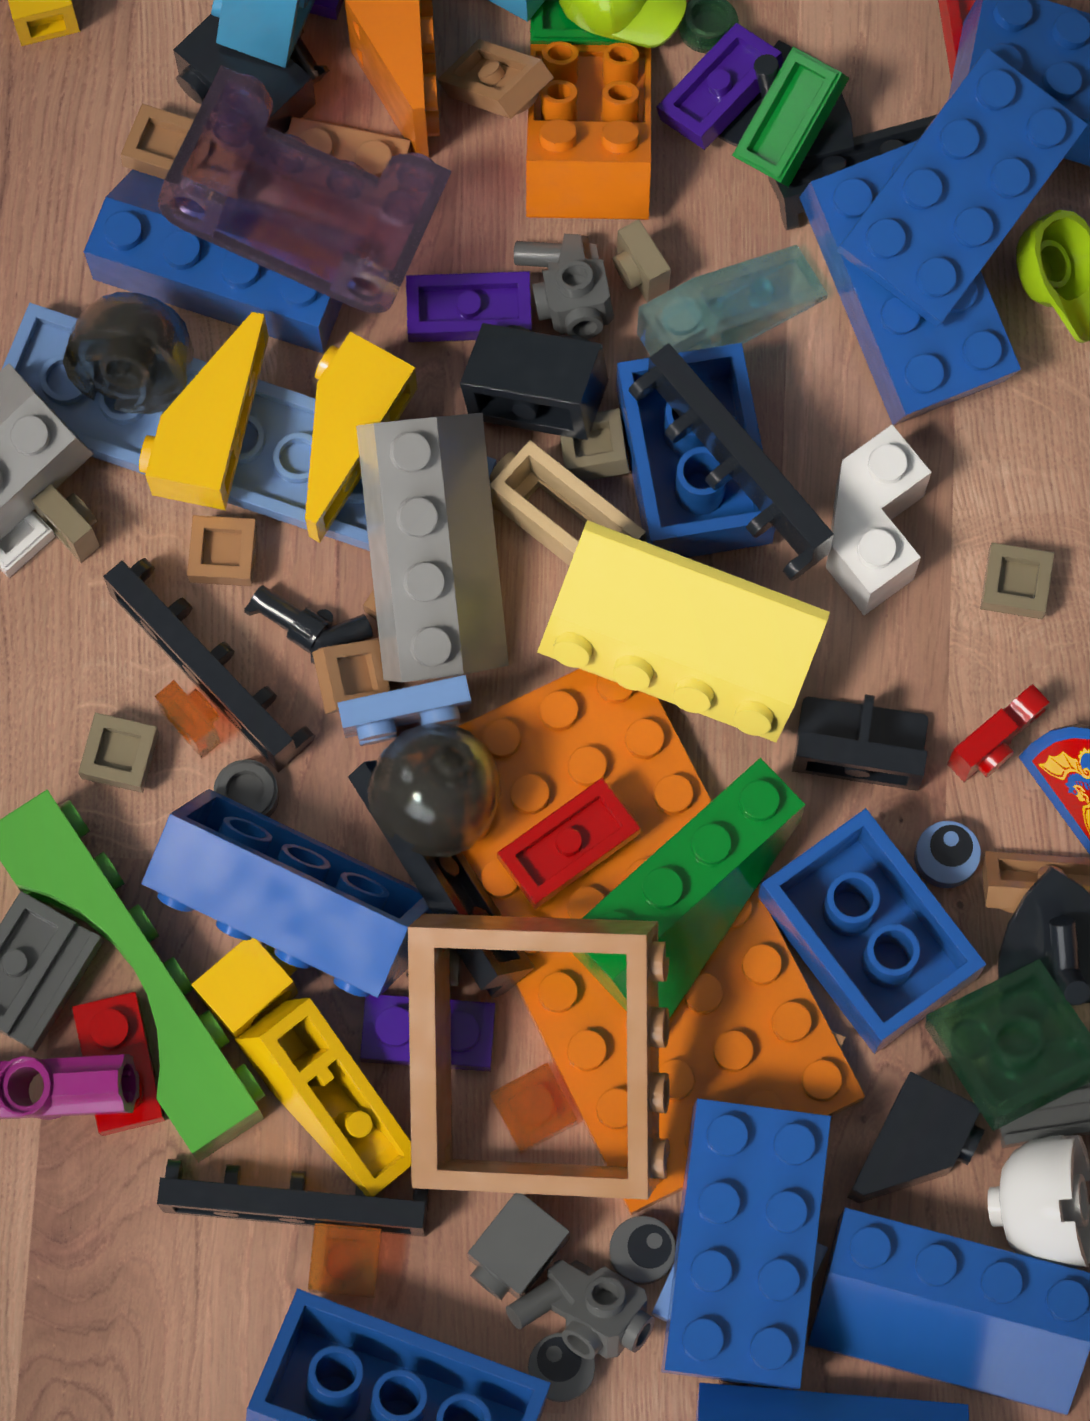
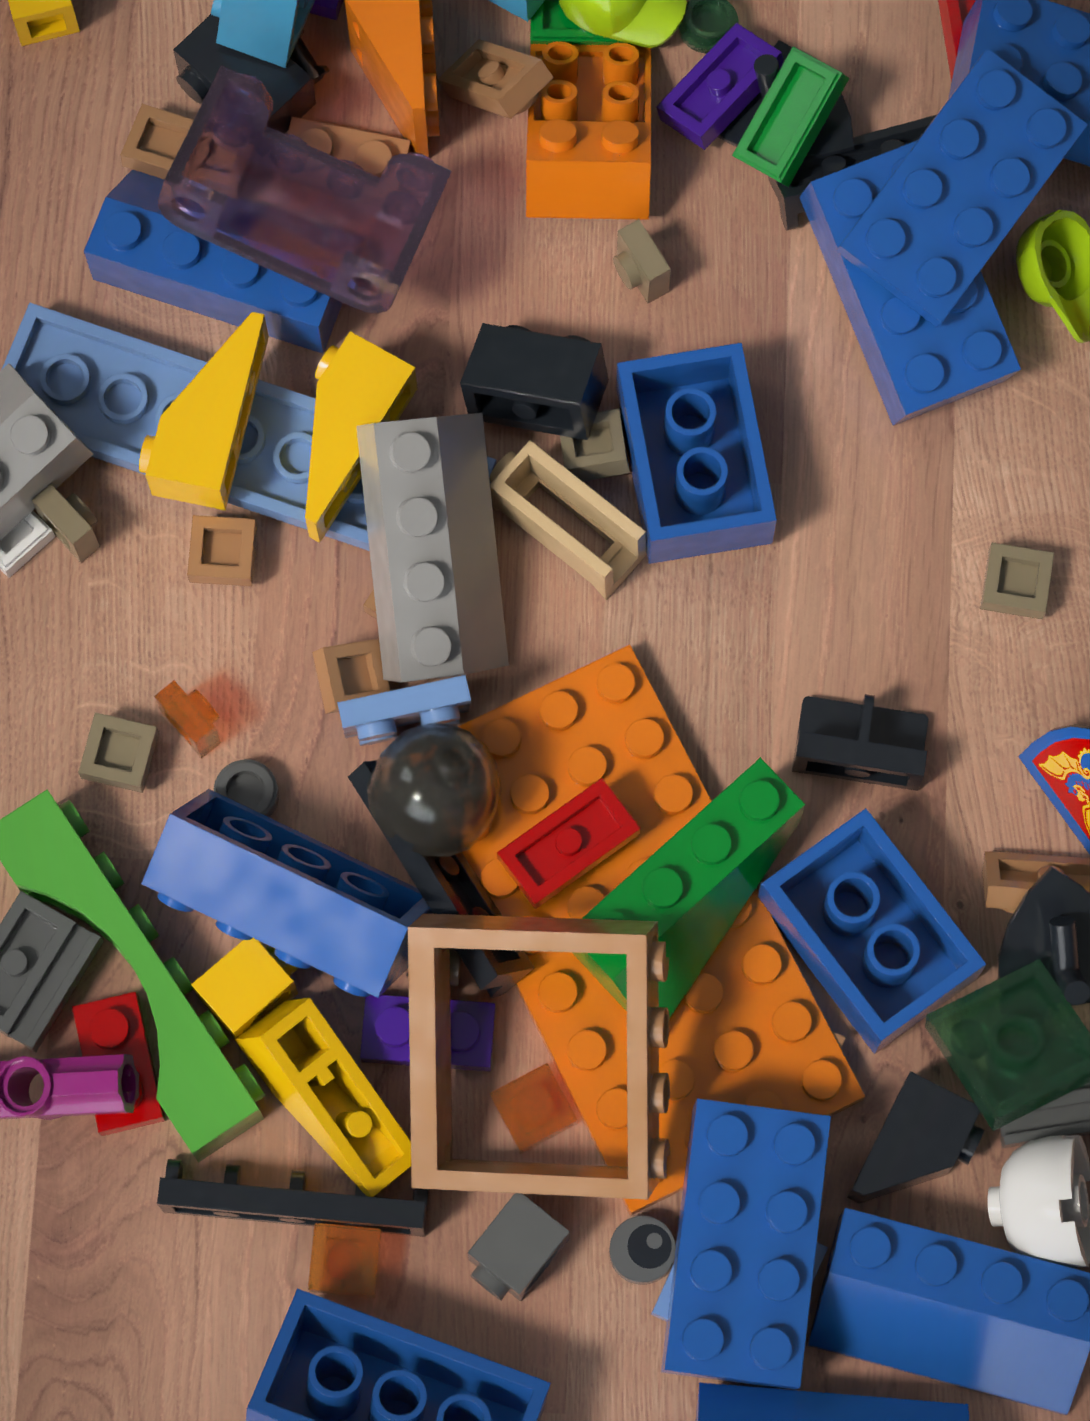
(130, 352): clear smoke cylinder -> none
(204, 667): black hinge -> none
(306, 627): black piece -> none
(457, 304): dark purple plate -> none
(560, 1366): tile -> none
(574, 286): dark grey piece -> none
(599, 1309): dark grey piece -> none
(683, 632): light yellow slope -> none
(731, 303): clear light blue slope -> none
(738, 459): black hinge -> none
(867, 549): white brick -> none
(947, 854): medium blue tile -> none
(989, 744): red plate -> none

